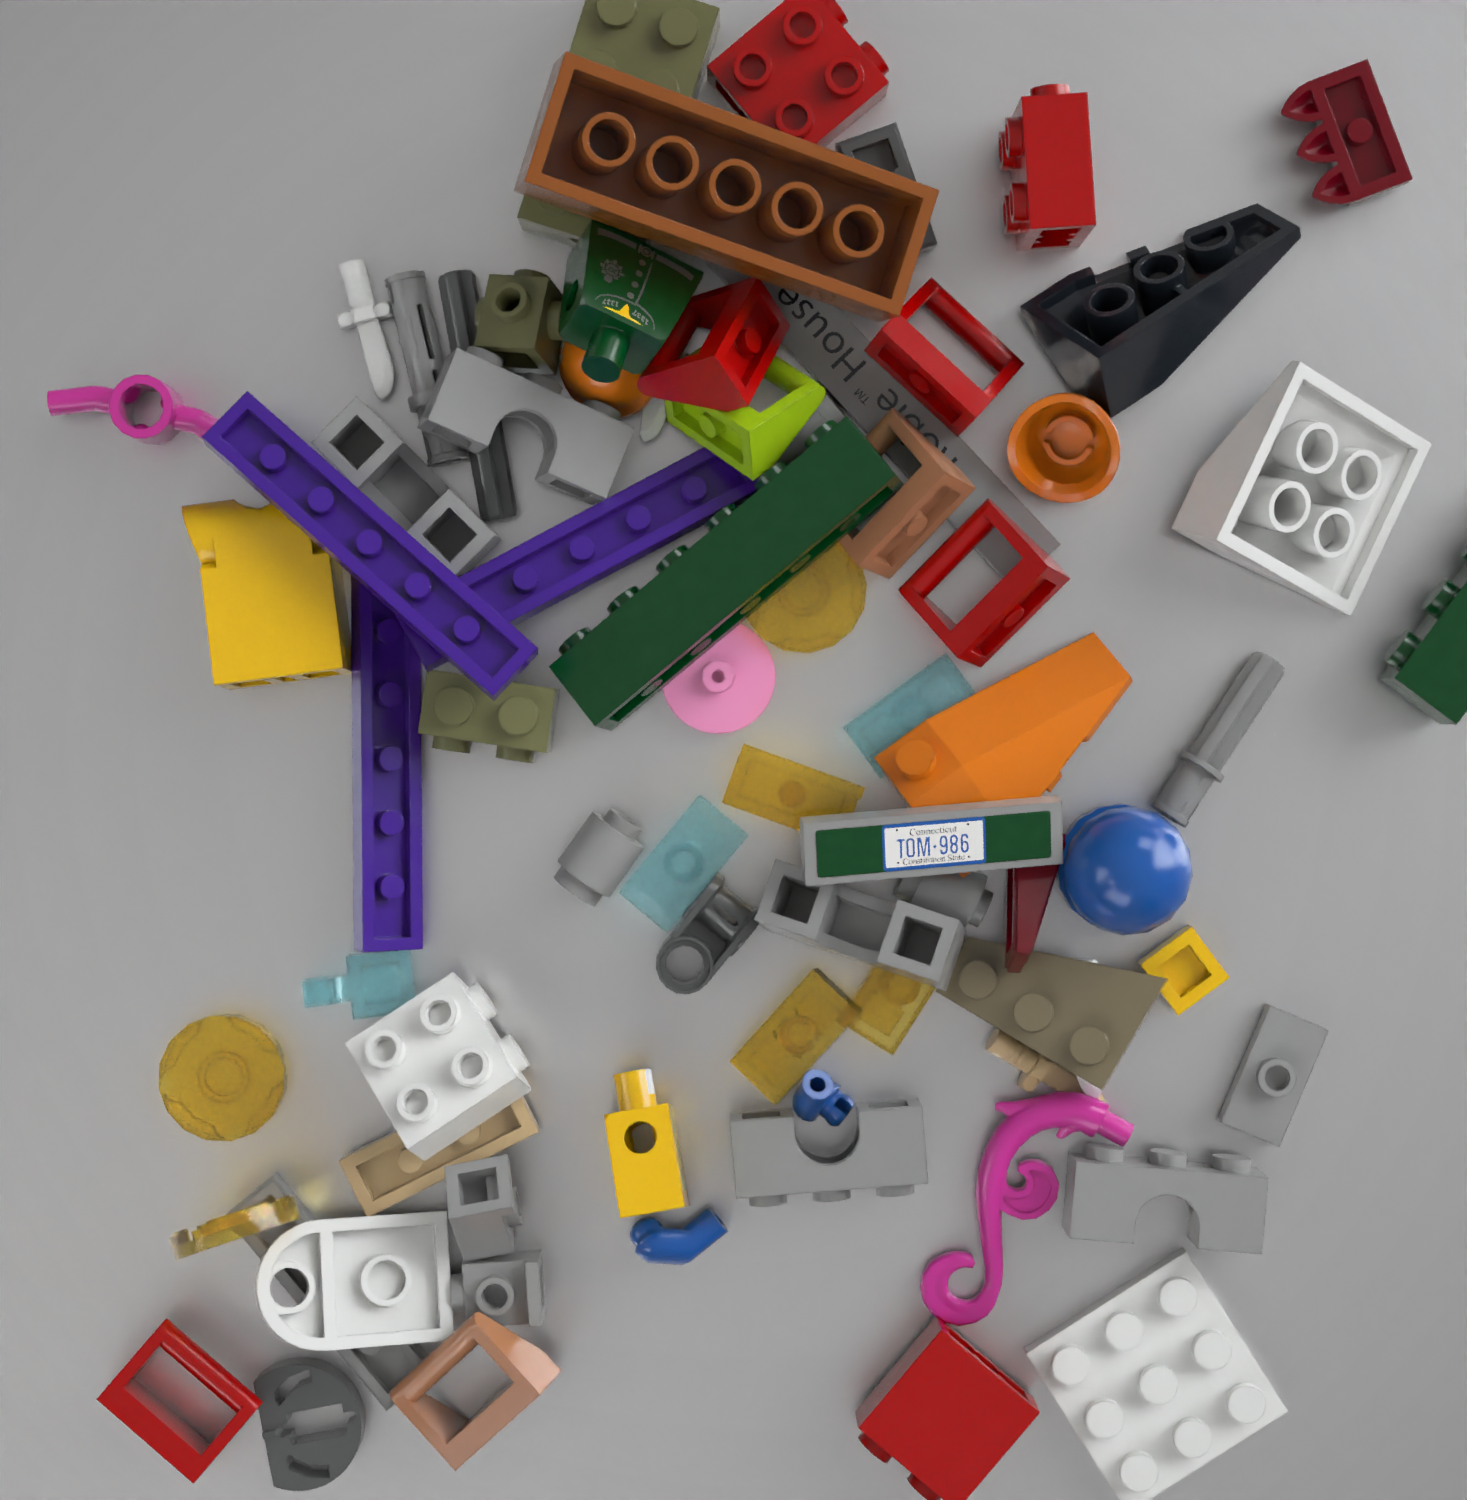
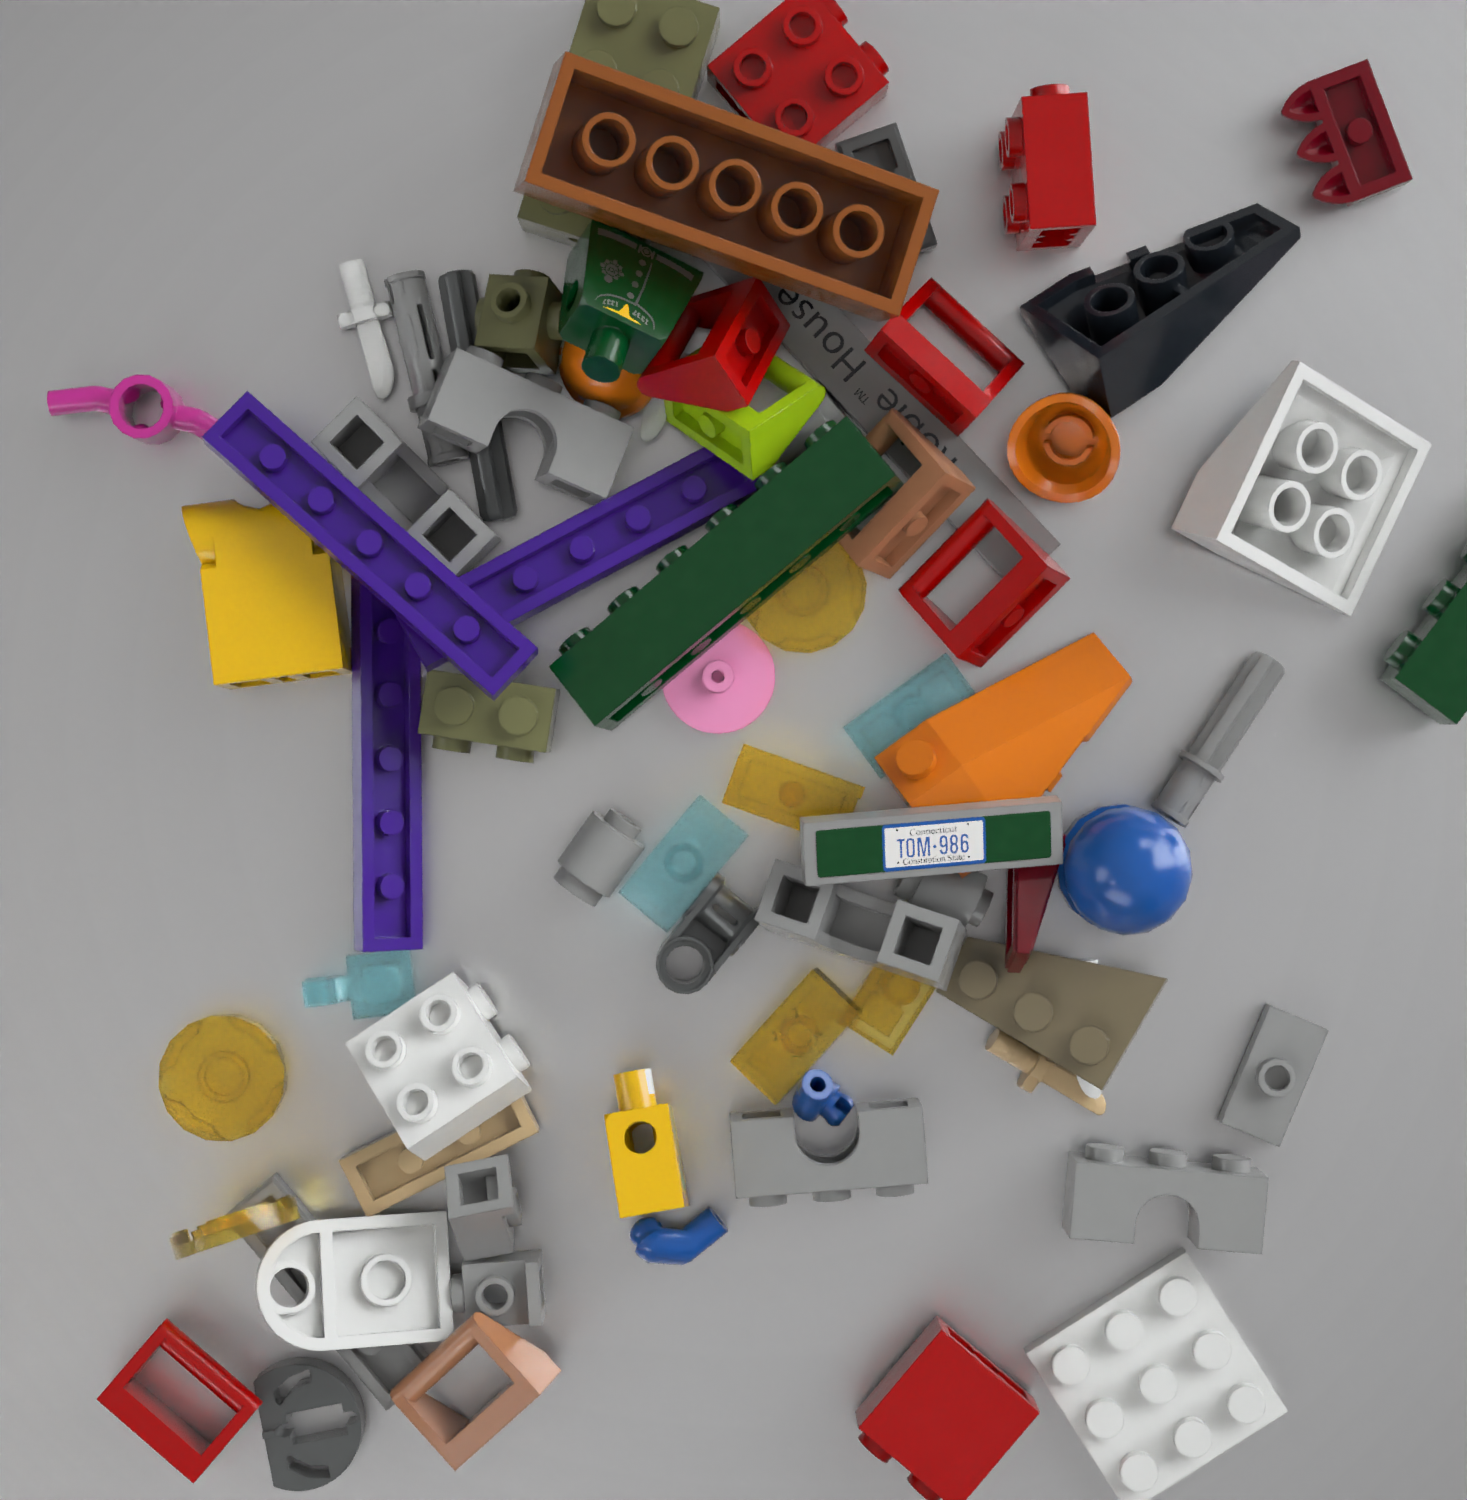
(1024, 1119): dark pink plant -> none
(1187, 966): yellow plate -> none

